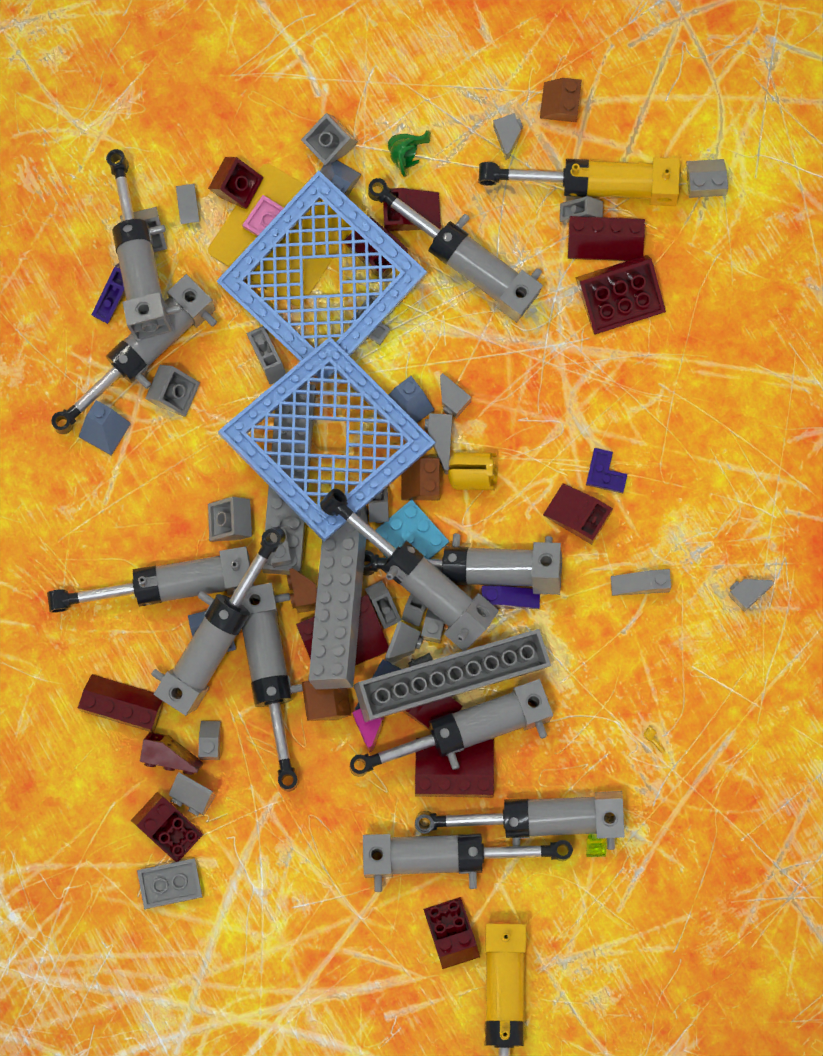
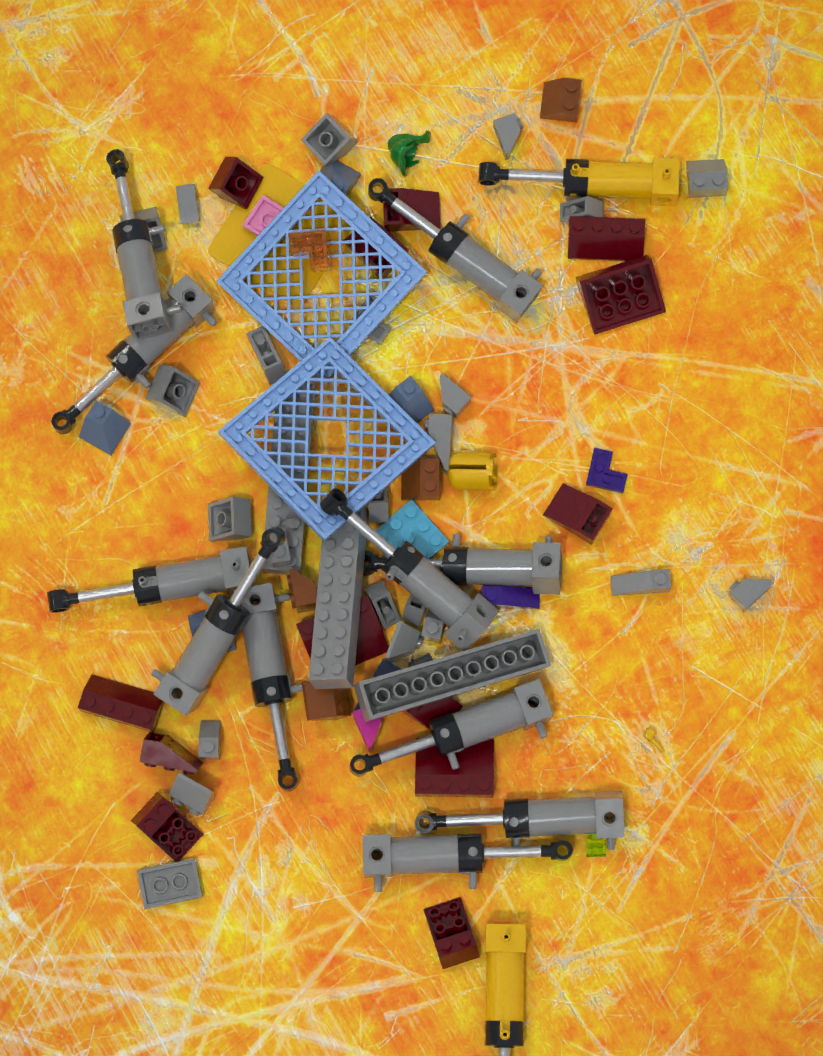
(110, 297): dark purple slope -> none
(315, 244): none -> clear orange brick

